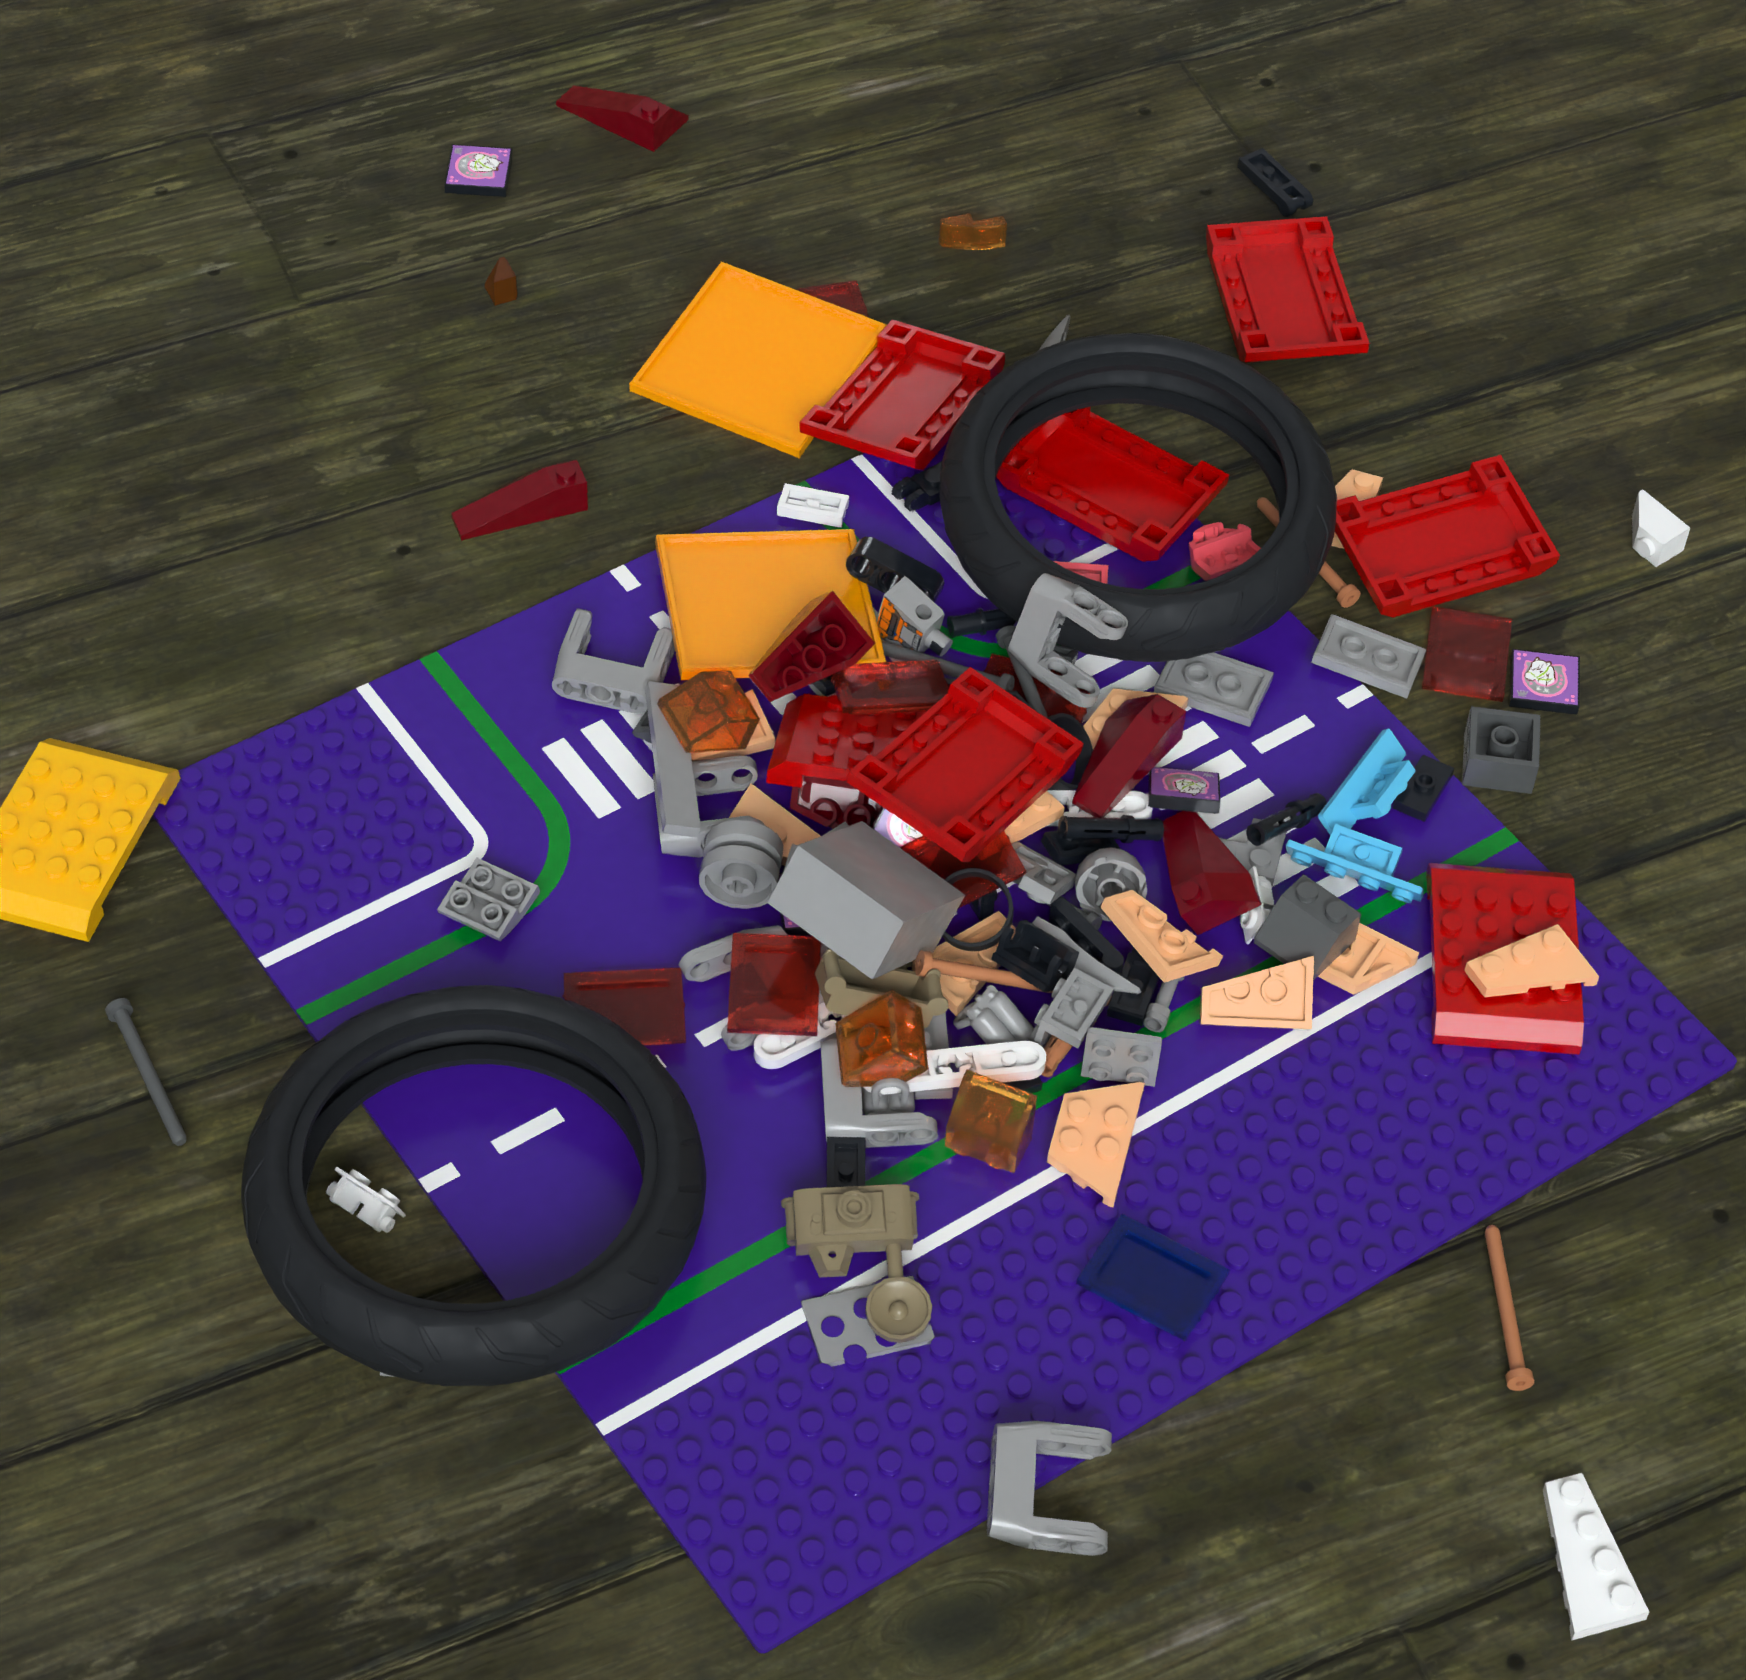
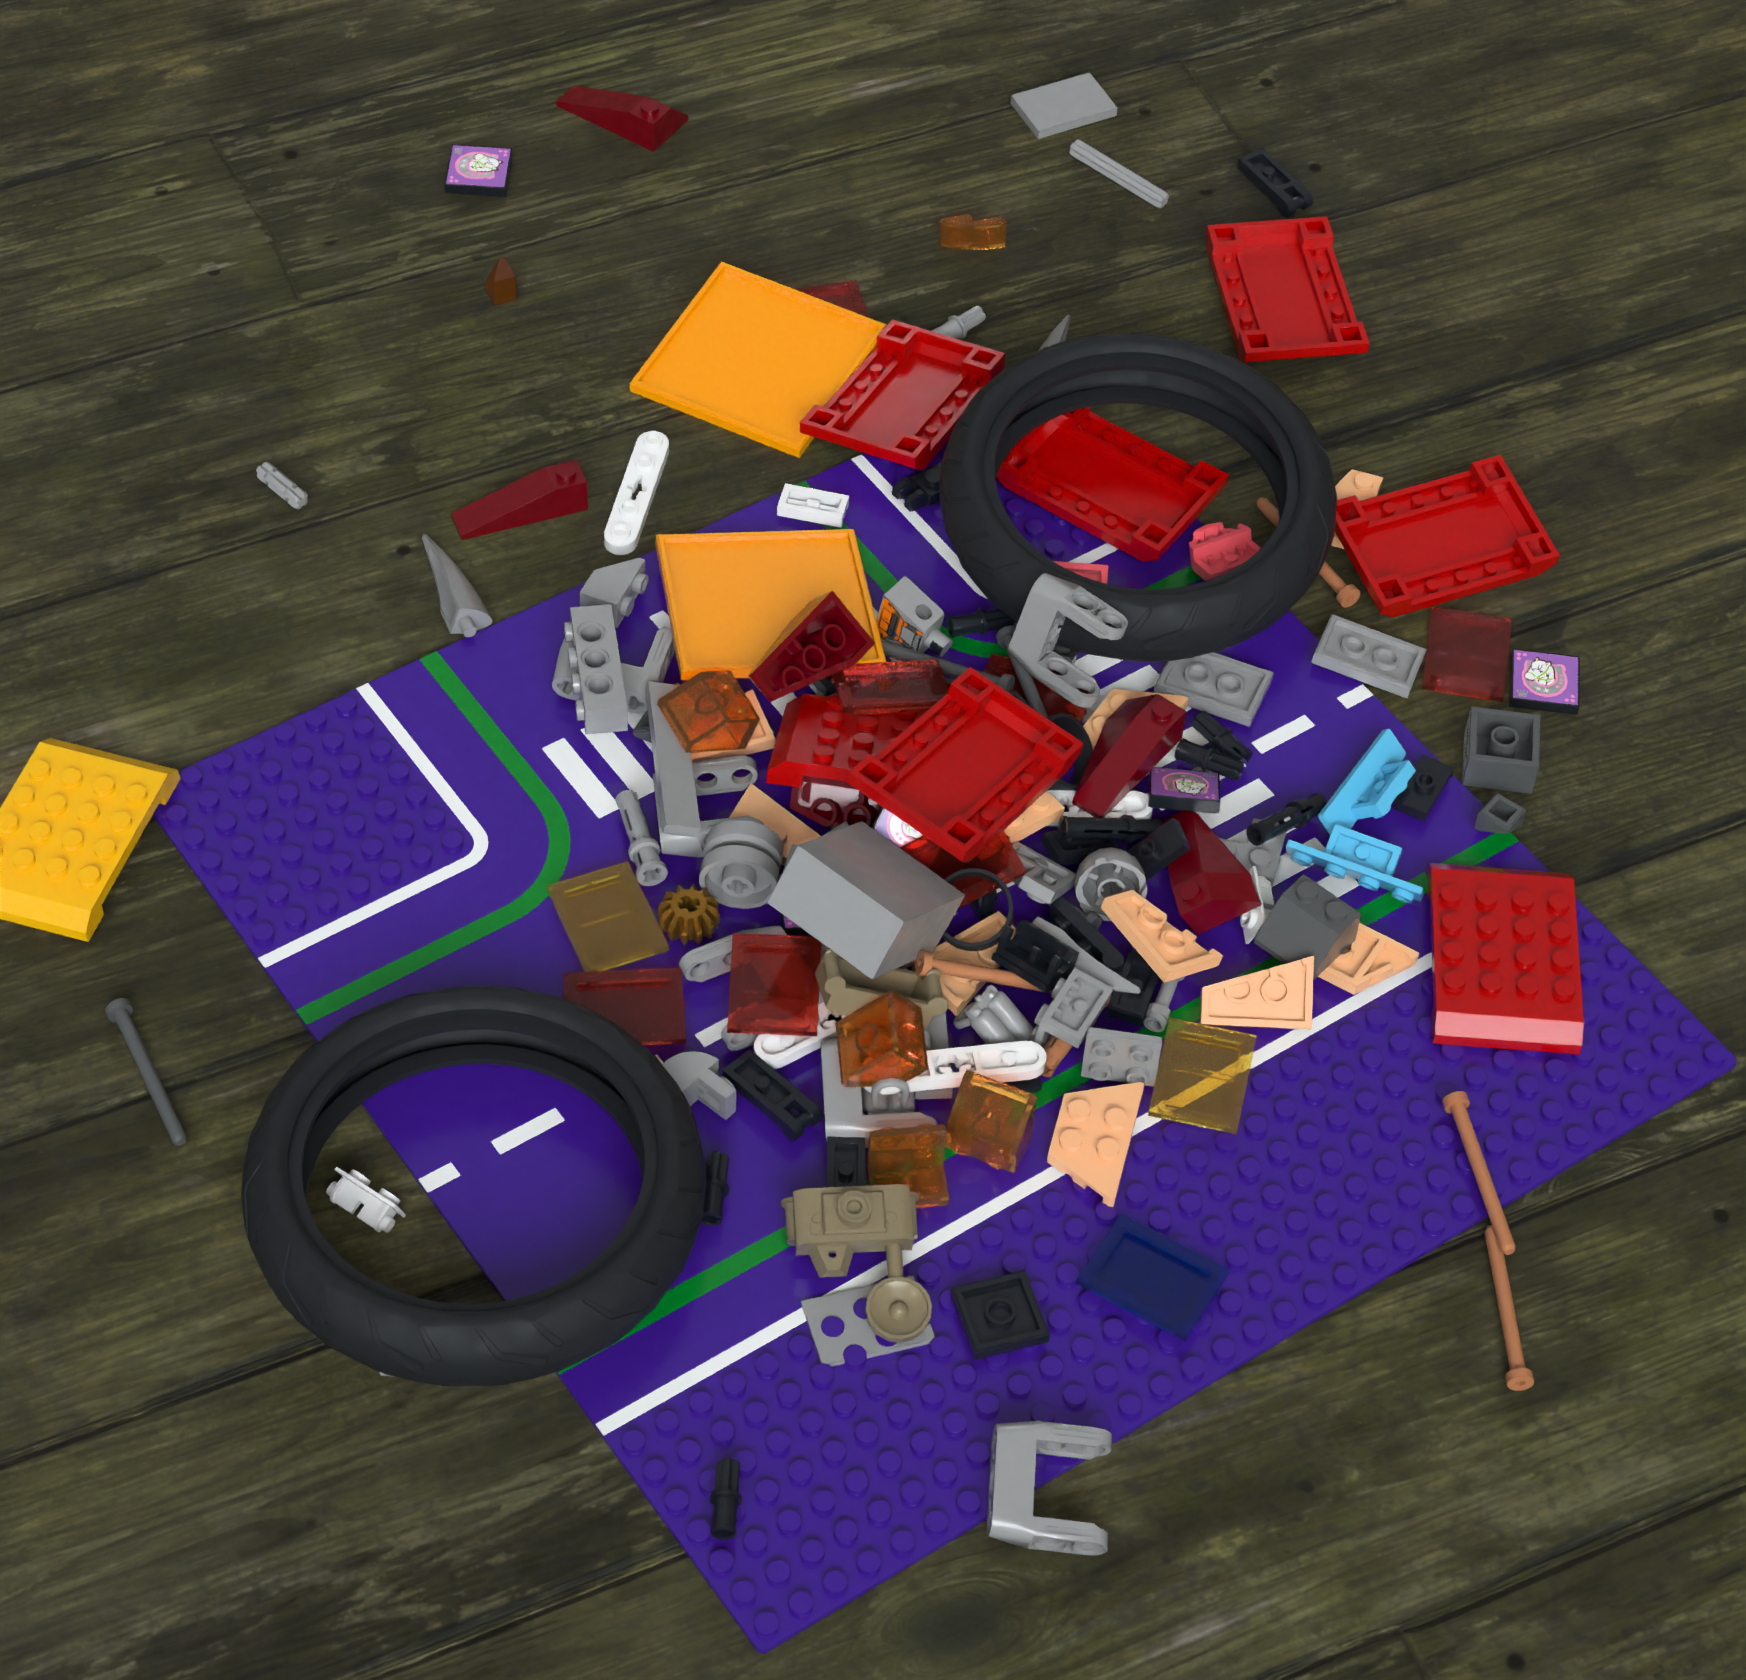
(282, 485): none -> light grey axle
(458, 599): none -> light grey piece
(489, 899): light grey slope -> none
(597, 669): none -> light grey brick
(607, 918): none -> clear yellow piece
(616, 586): none -> light grey slope
(628, 514): none -> white piece
(643, 849): none -> light grey pin
(688, 914): none -> pearl gold gear
(699, 1080): none -> light grey brick
(716, 1188): none -> black axle
(725, 1499): none -> black axle
(772, 1094): none -> black plate
(884, 561): black beam -> none
(910, 1158): none -> clear orange bracket
(959, 325): none -> light grey axle
(999, 1315): none -> black tile
(1063, 105): none -> light grey tile
(1119, 174): none -> light grey axle
(1160, 848): none -> black plate
(1202, 1075): none -> clear yellow piece
(1209, 759): none -> black axle
(1220, 737): none -> black axle
(1456, 1104): none -> nougat bar
(1500, 816): none -> dark grey slope
(1532, 962): light nougat wing -> none
(1592, 1569): white wing -> none
(1656, 530): white slope -> none

